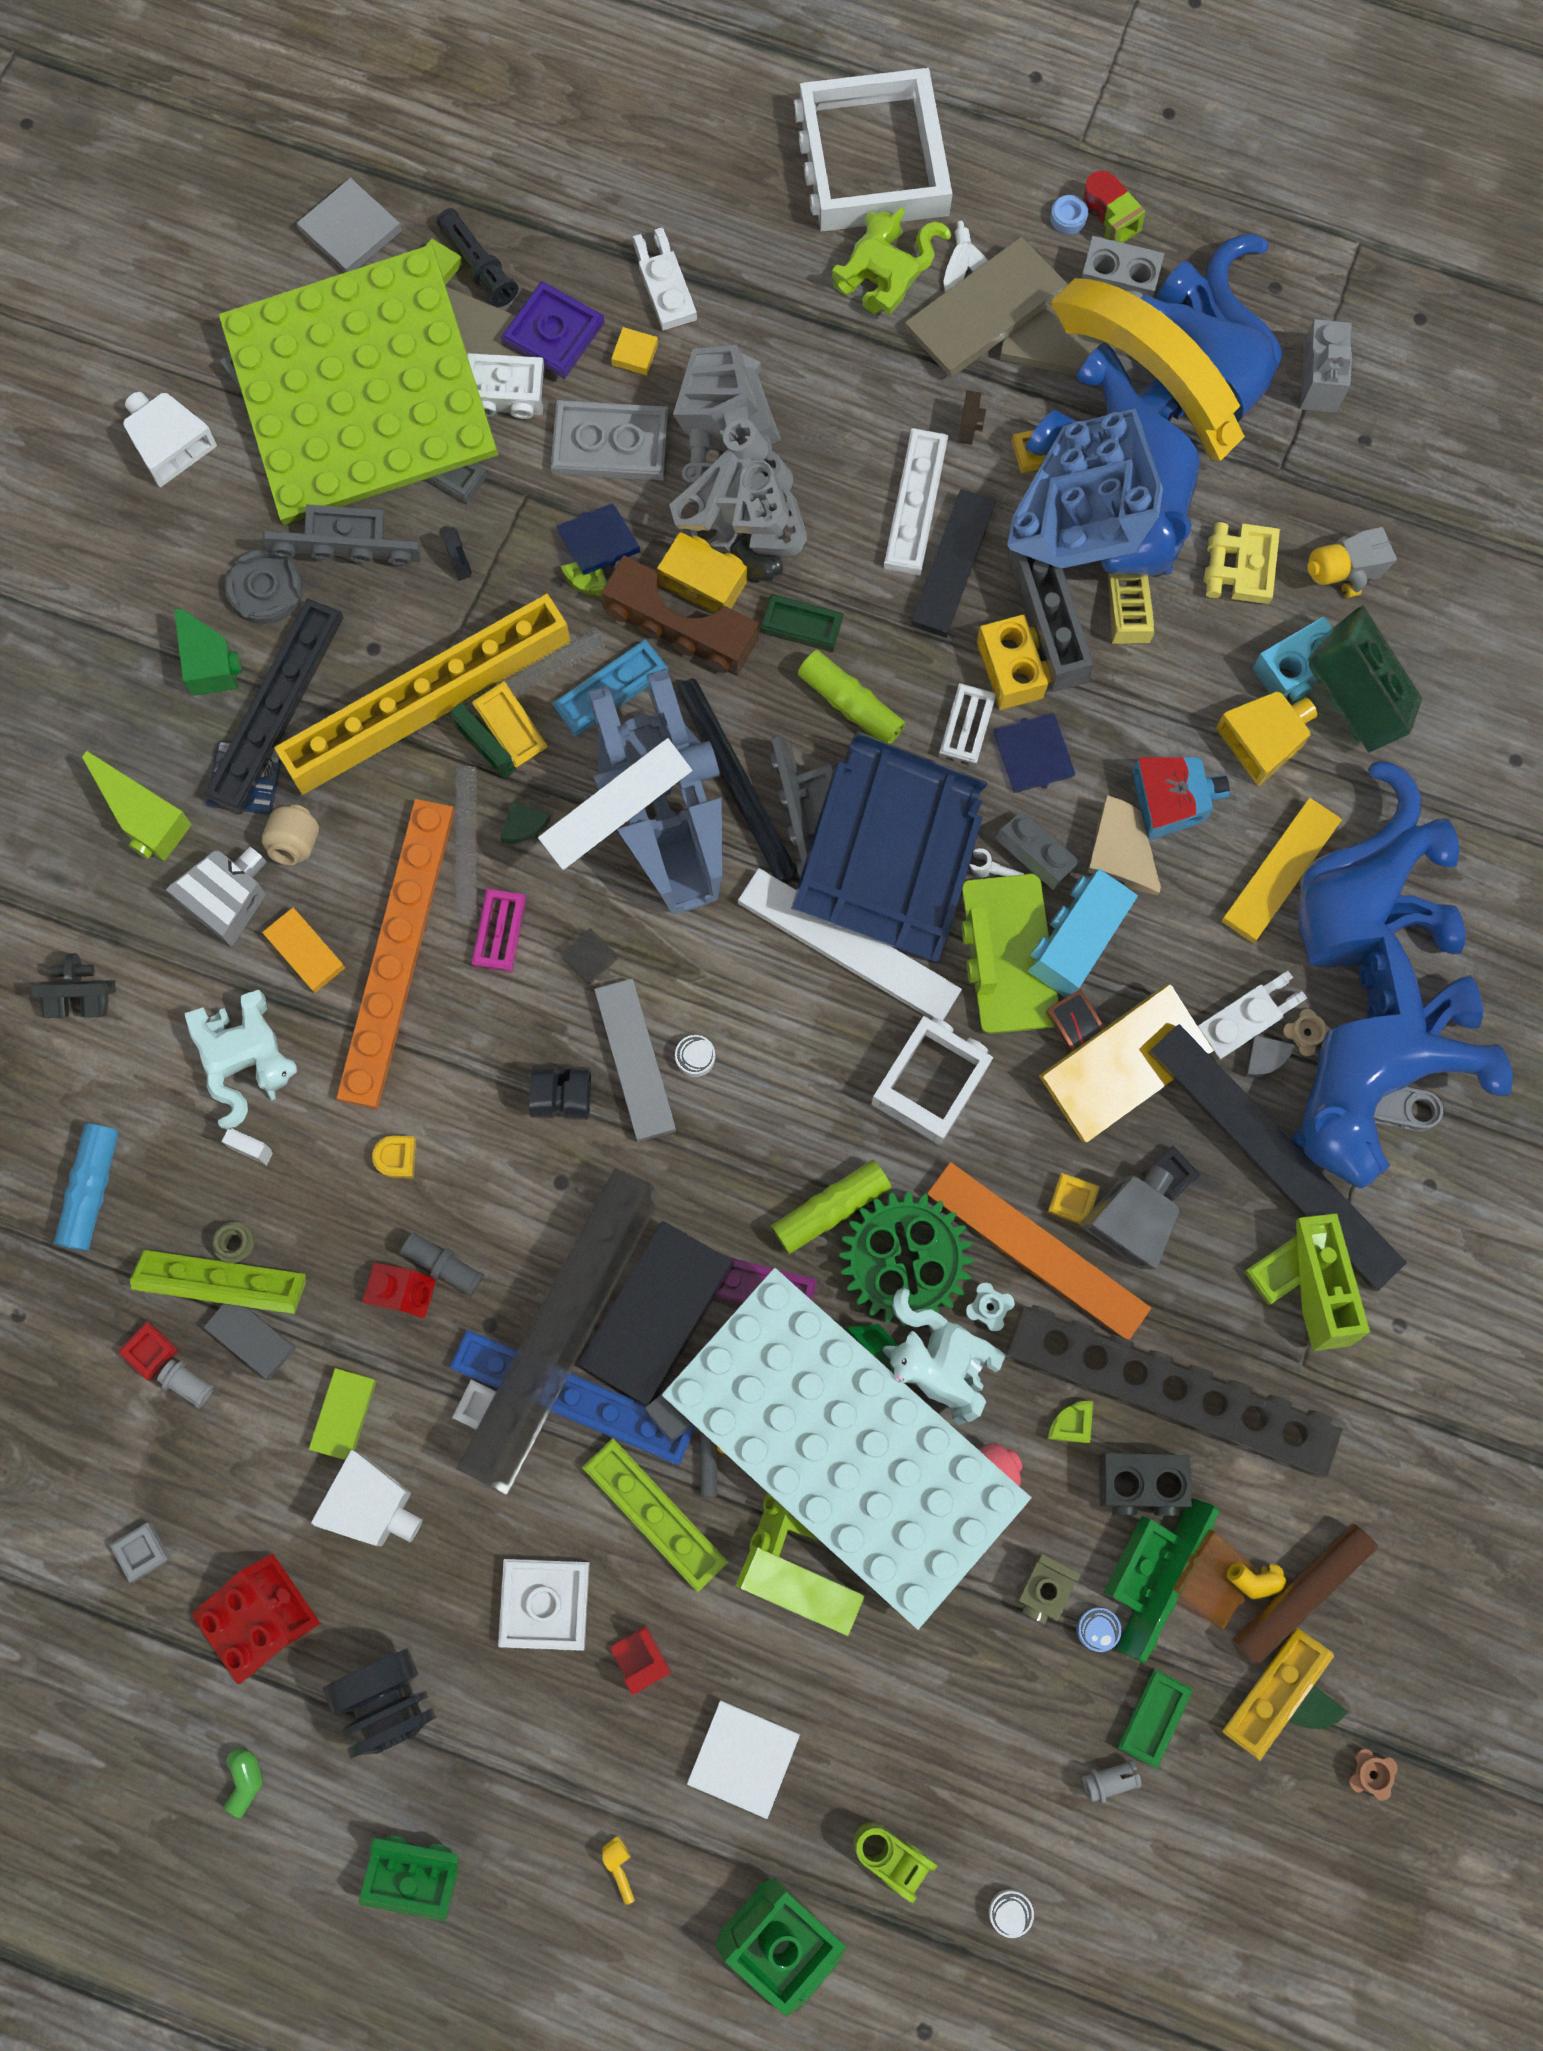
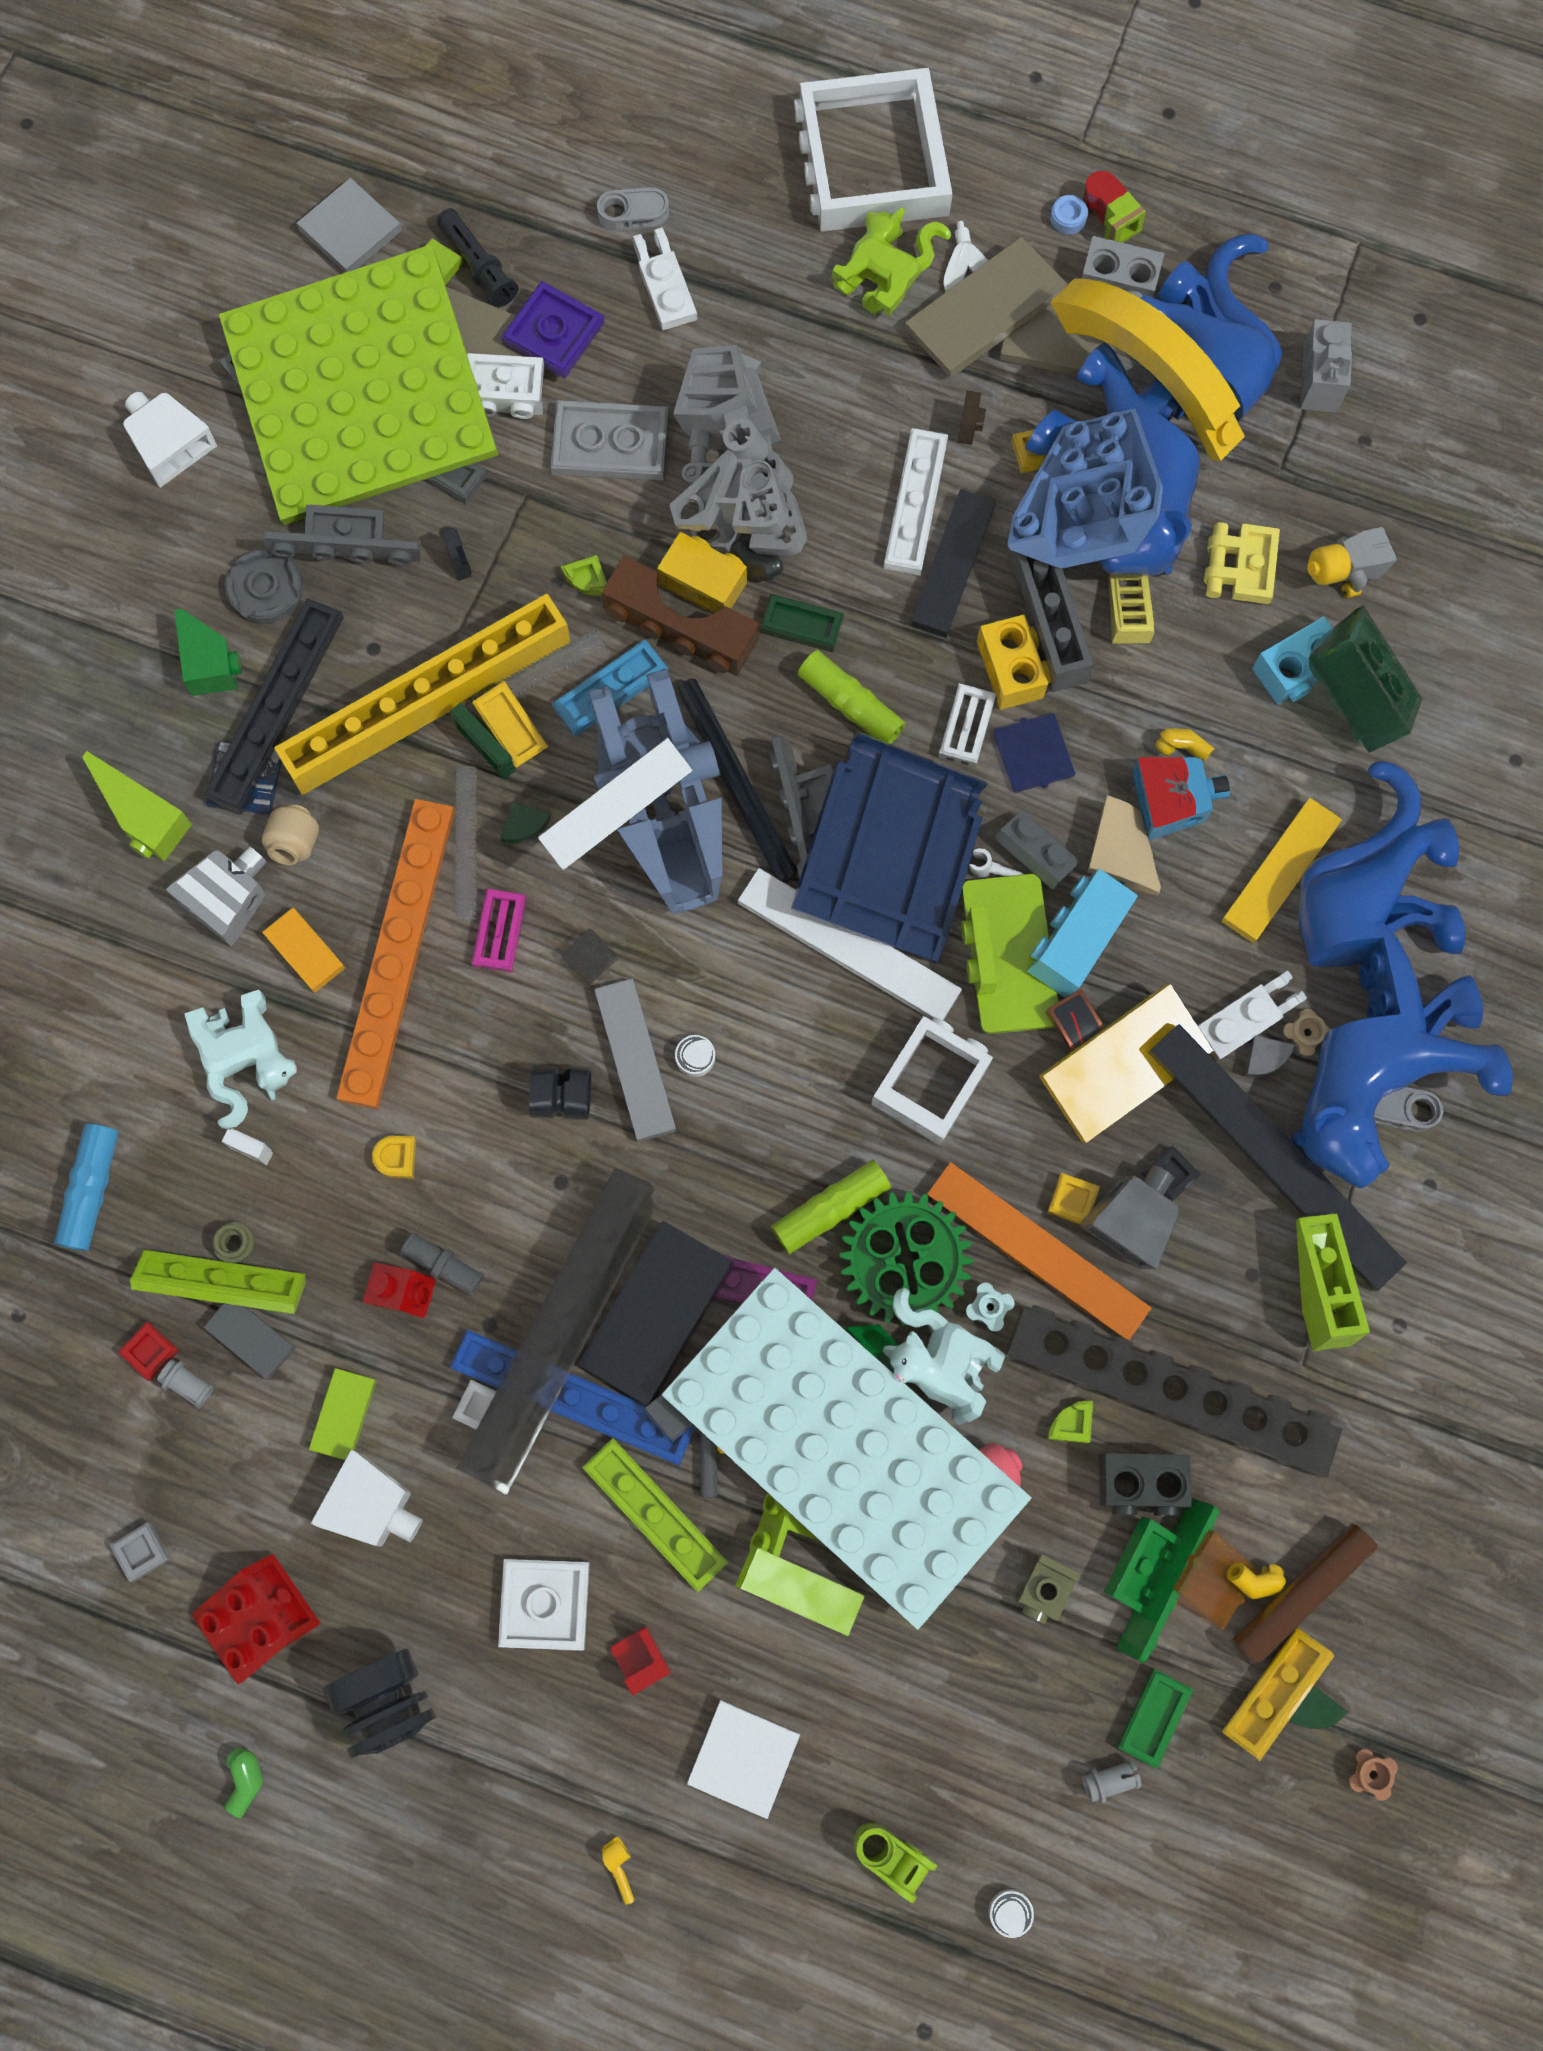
(55, 994): pearl dark grey hips -> none
(410, 1878): green bracket -> none
(598, 539): clear blue piece -> none
(634, 351): yellow tile -> none
(643, 209): none -> light grey piece
(779, 1946): green slope -> none
(1098, 1629): light blue tile -> none
(1184, 739): none -> yellow arm
(1266, 733): yellow torso -> none
(1276, 1272): lime tile -> none

